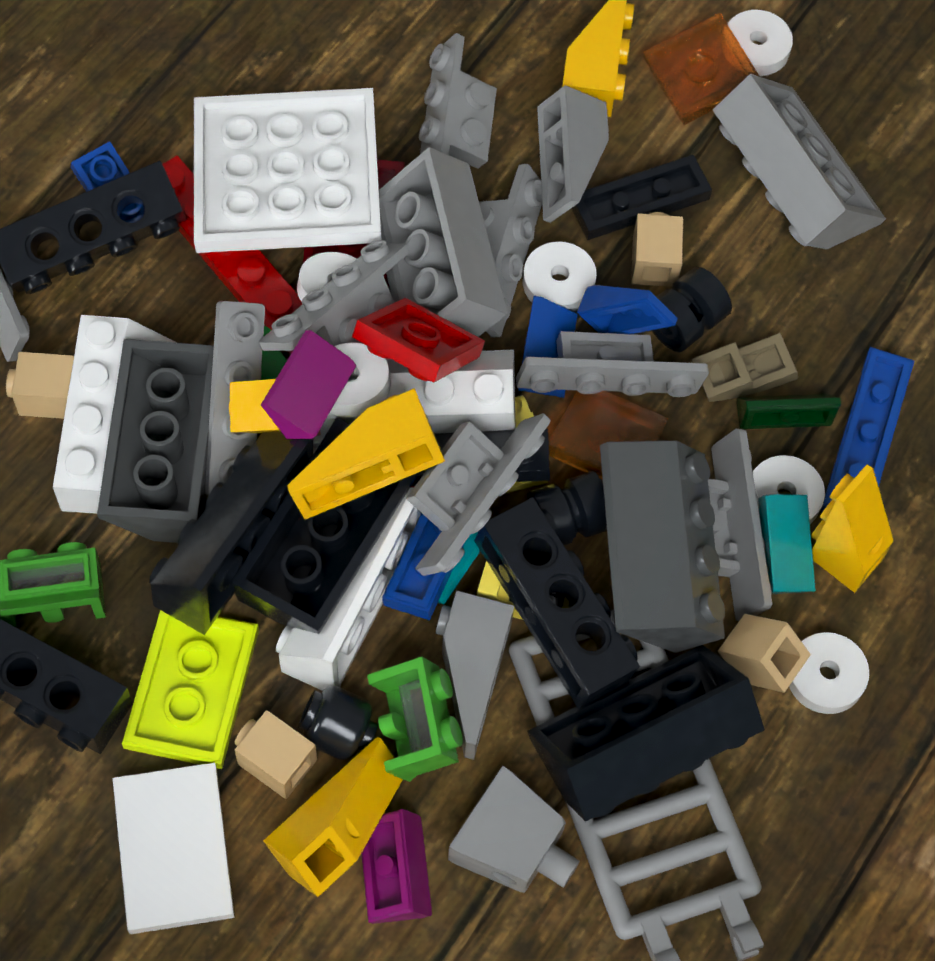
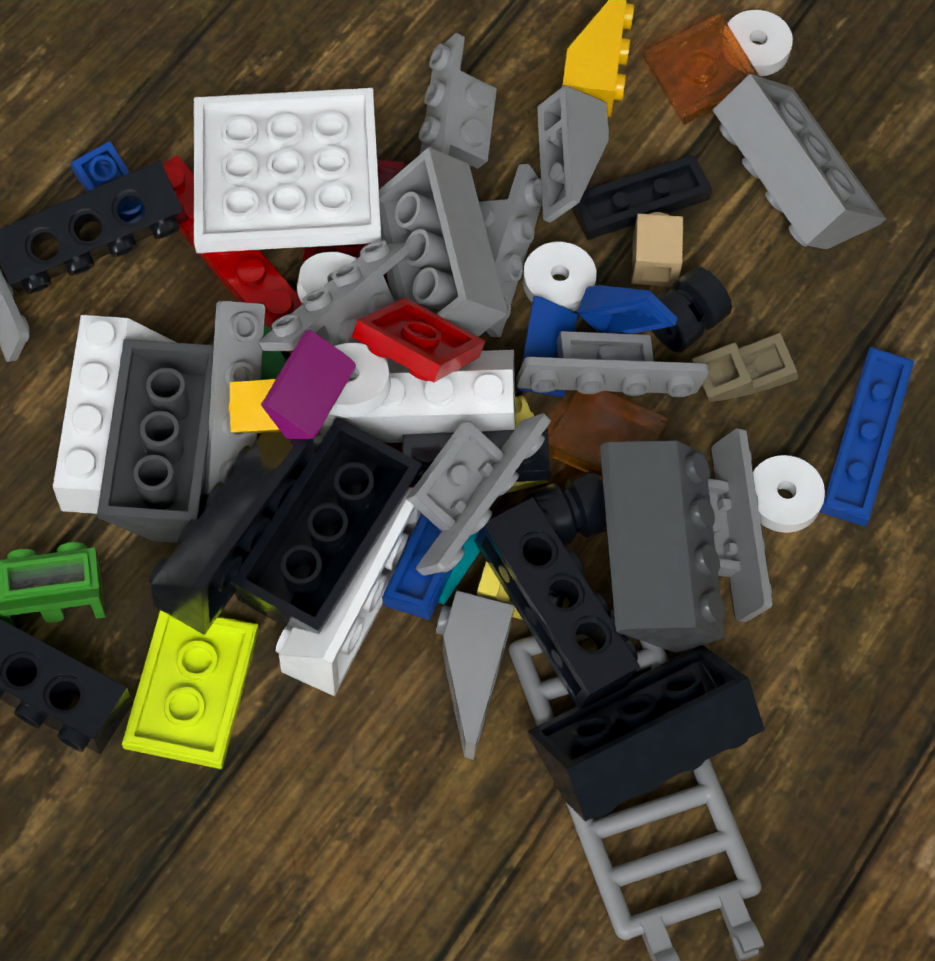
(40, 384): tan brick -> none
(172, 848): white tile -> none
(274, 753): tan brick -> none
(336, 822): yellow slope -> none
(338, 722): black head -> none
(371, 453): yellow slope -> none
(396, 870): magenta slope -> none
(418, 717): bright green window -> none
(513, 837): light grey torso -> none
(765, 652): tan brick -> none
(787, 411): dark green slope -> none
(787, 542): teal slope -> none
(849, 666): white piece -> none
(853, 530): yellow slope -> none

